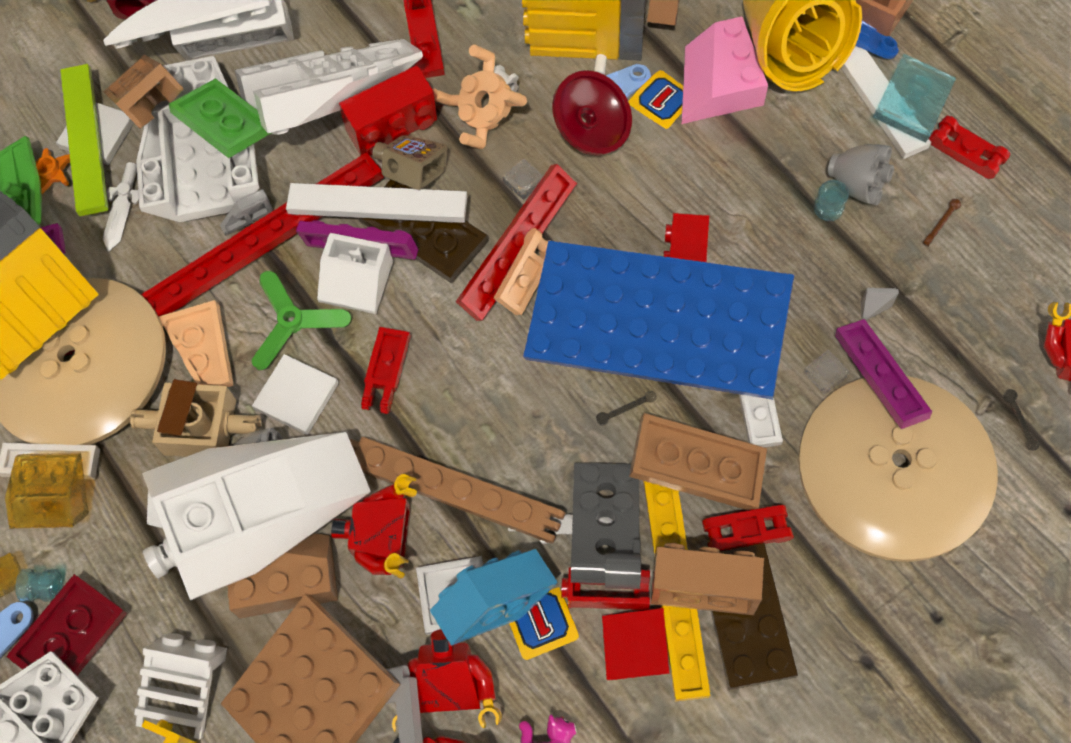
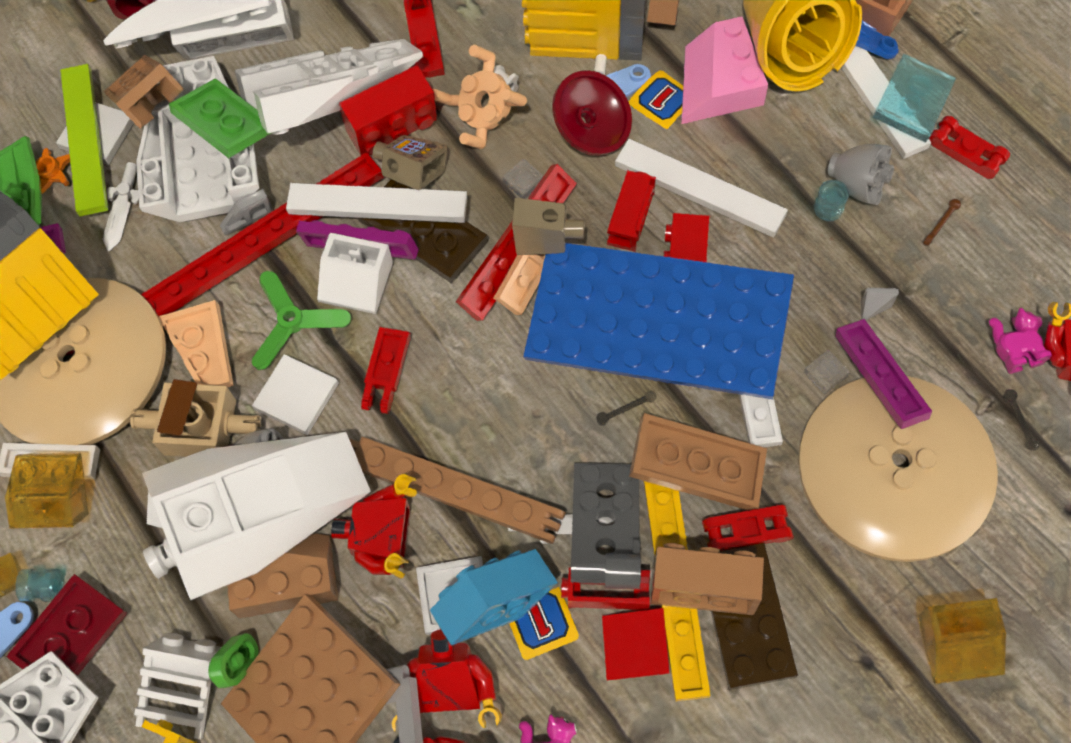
(232, 661): none -> bright green plate
(543, 227): none -> dark tan torso
(631, 210): none -> red window
(703, 188): none -> white tile
(964, 640): none -> clear yellow slope
(1022, 343): none -> dark pink animal

